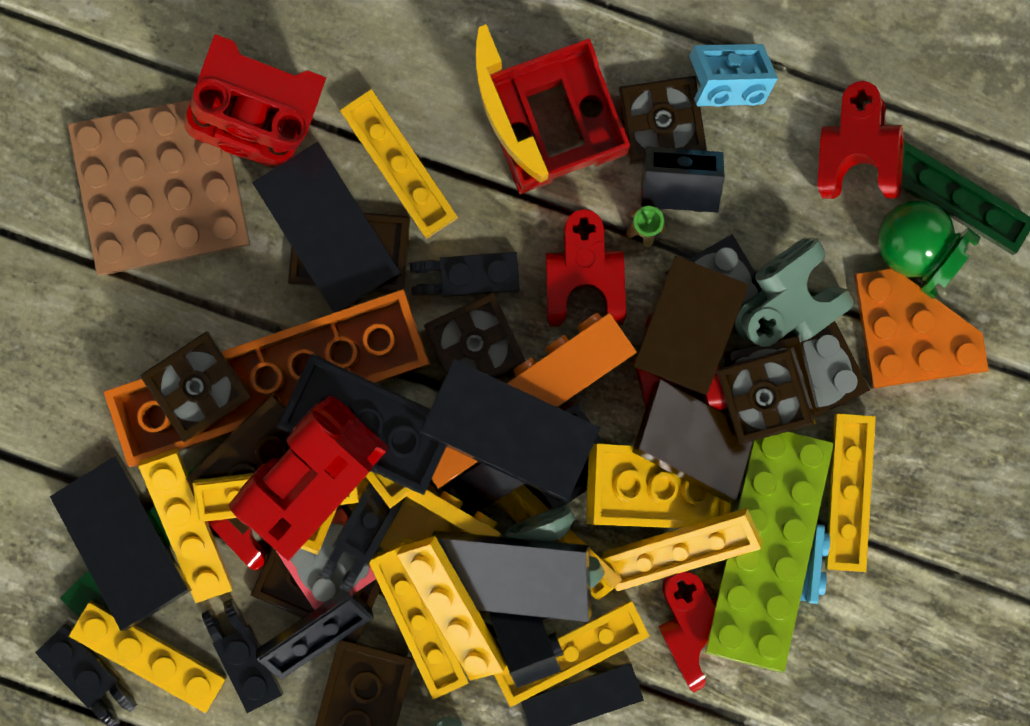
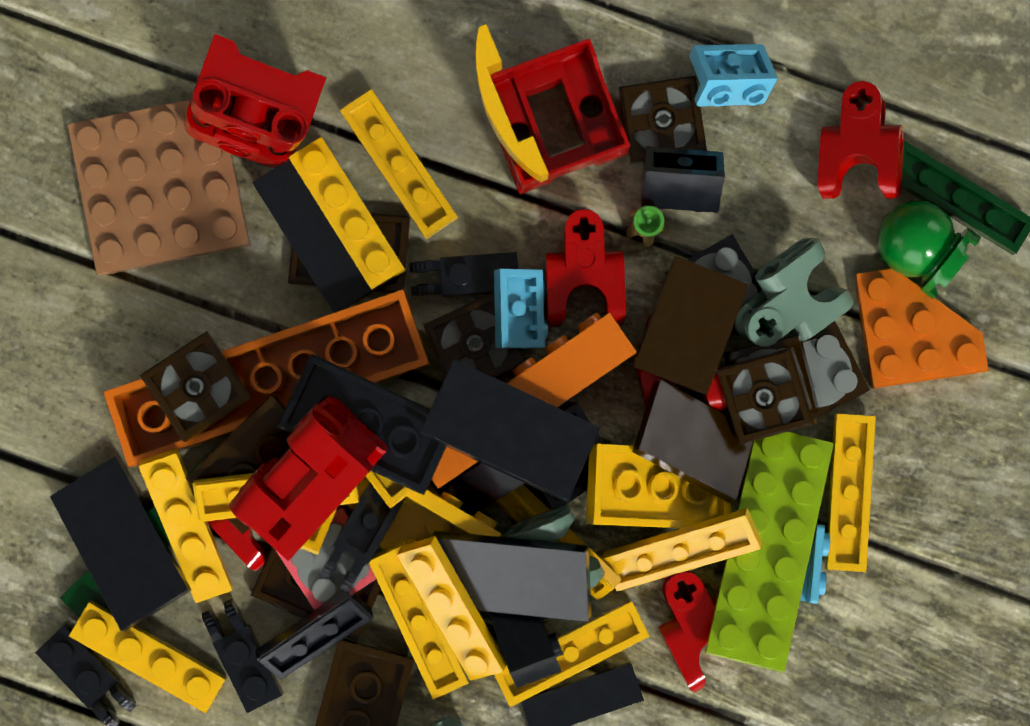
(346, 213): none -> yellow plate
(519, 309): none -> medium azure bracket

